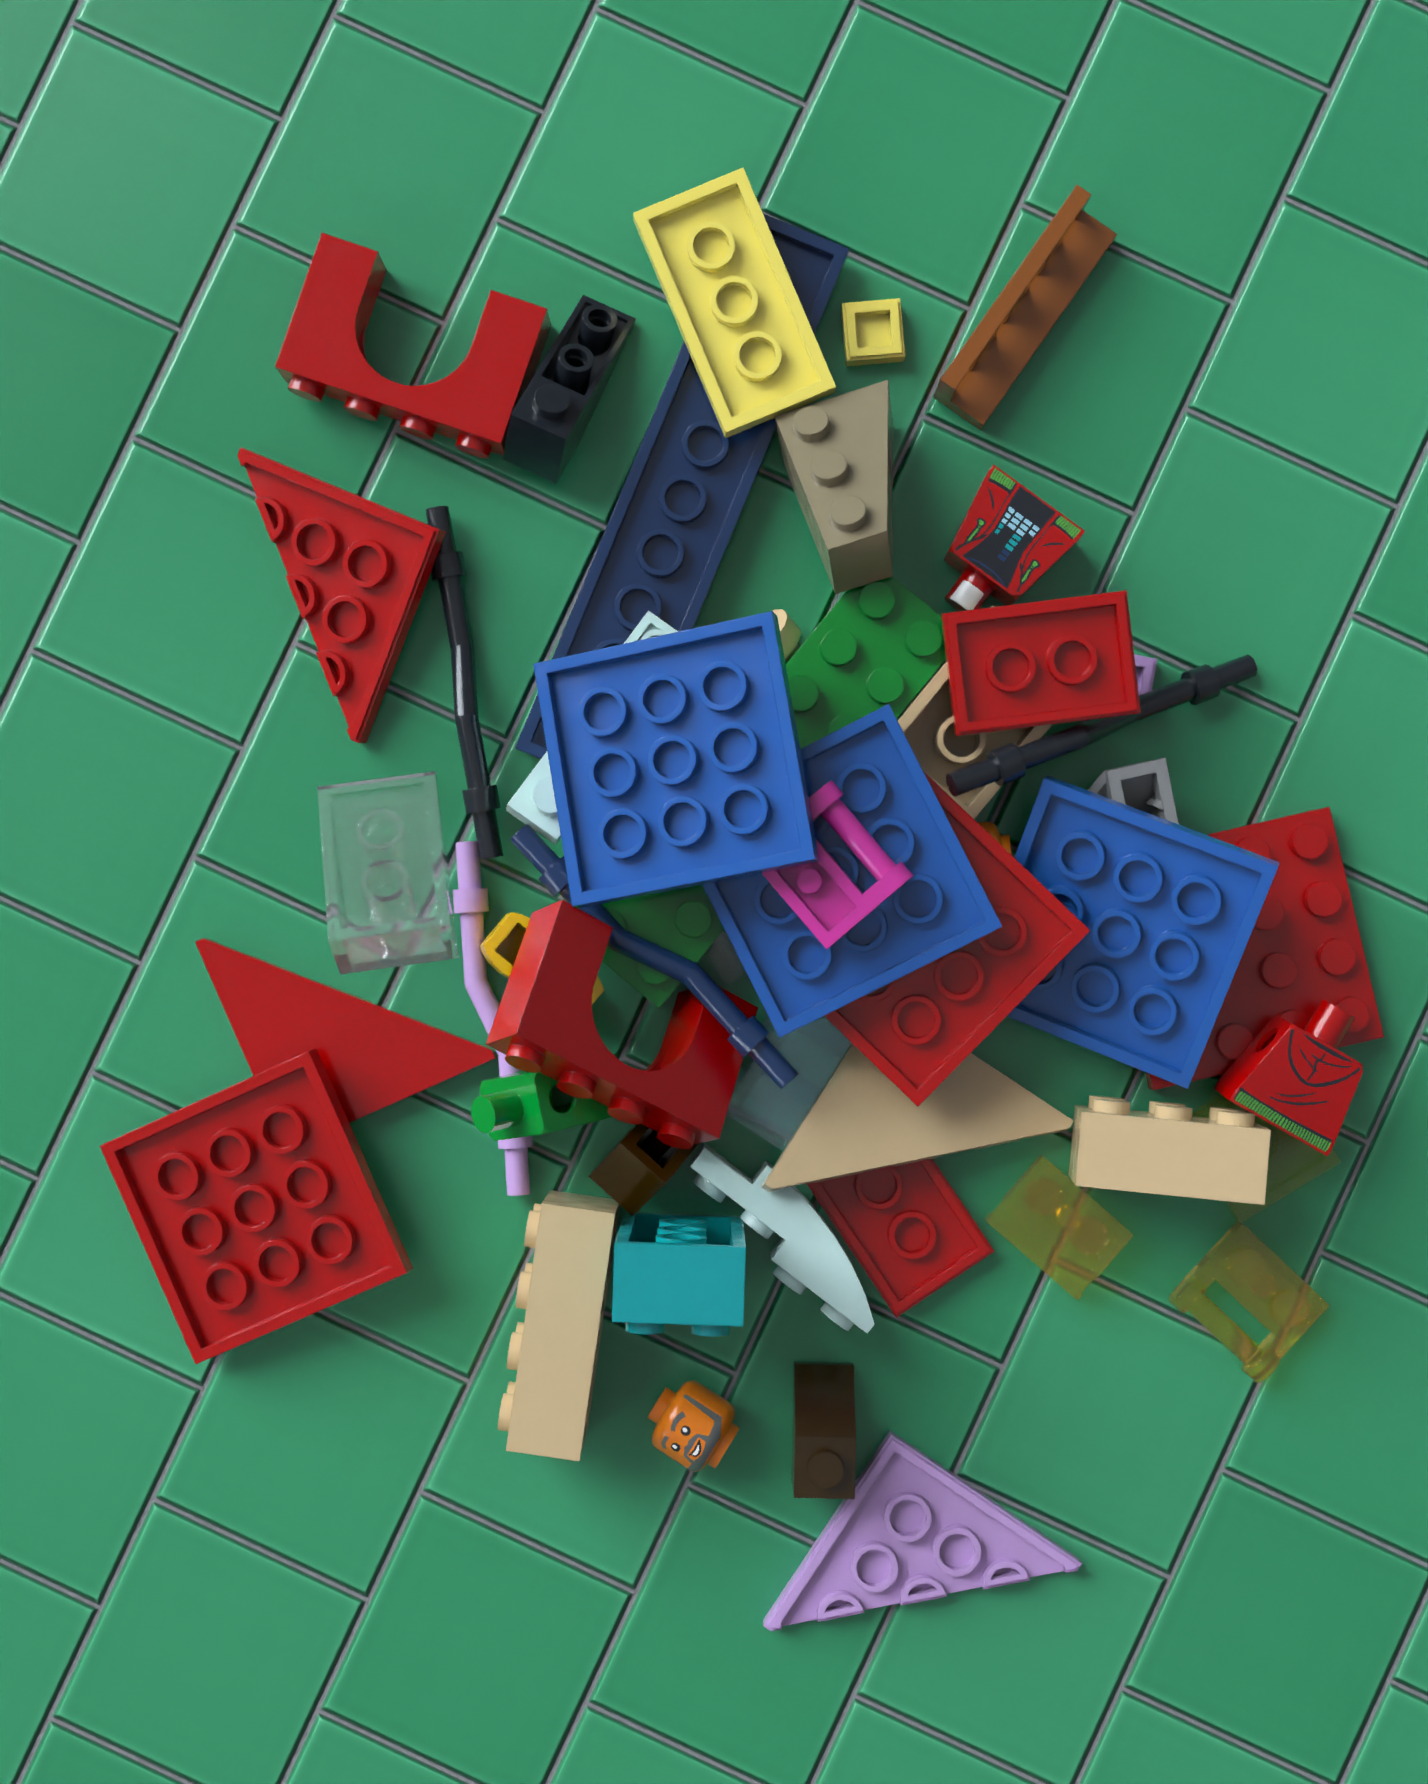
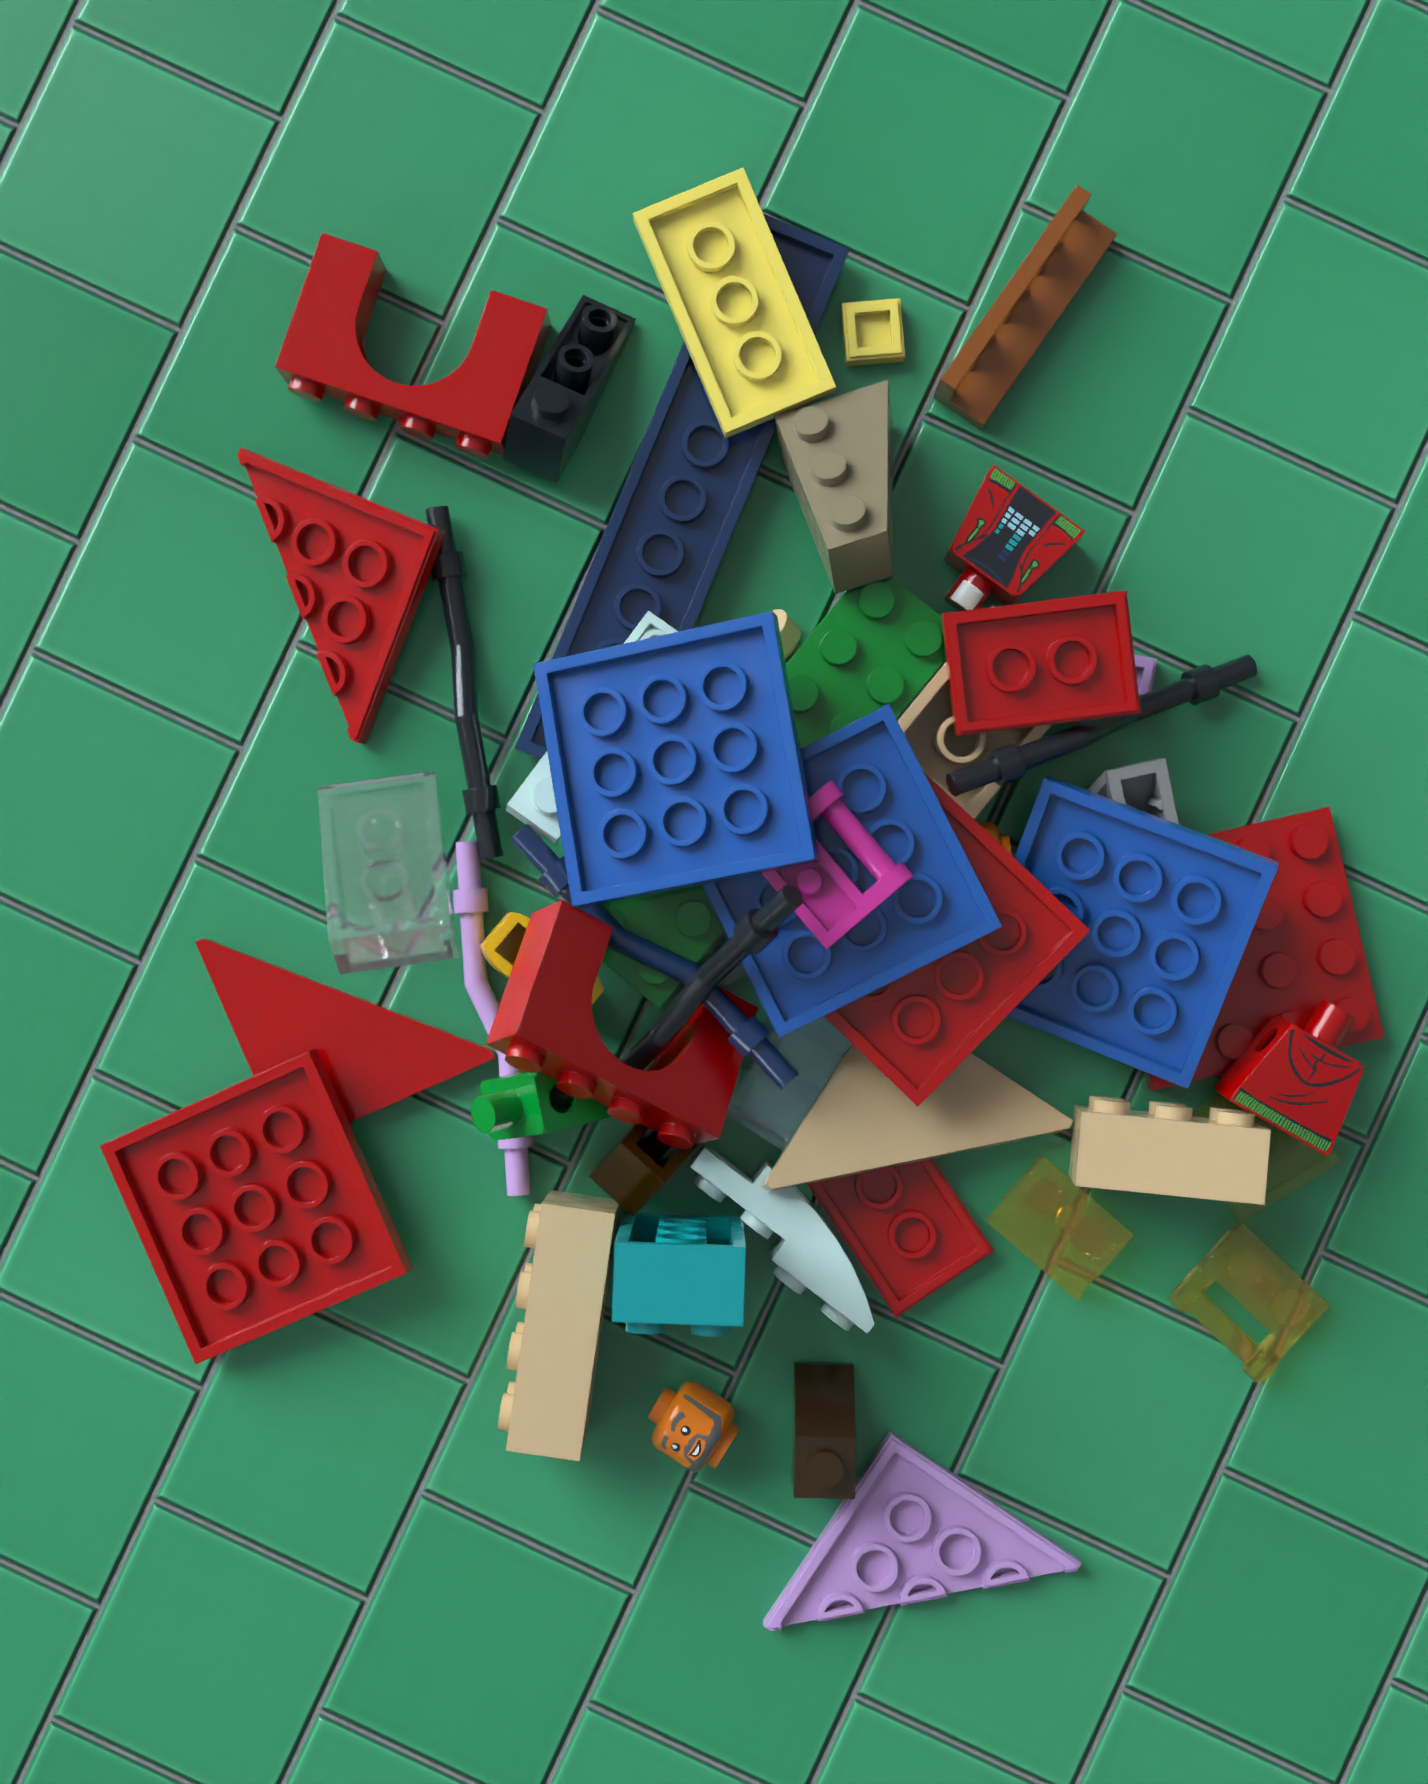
(750, 936): none -> black bar

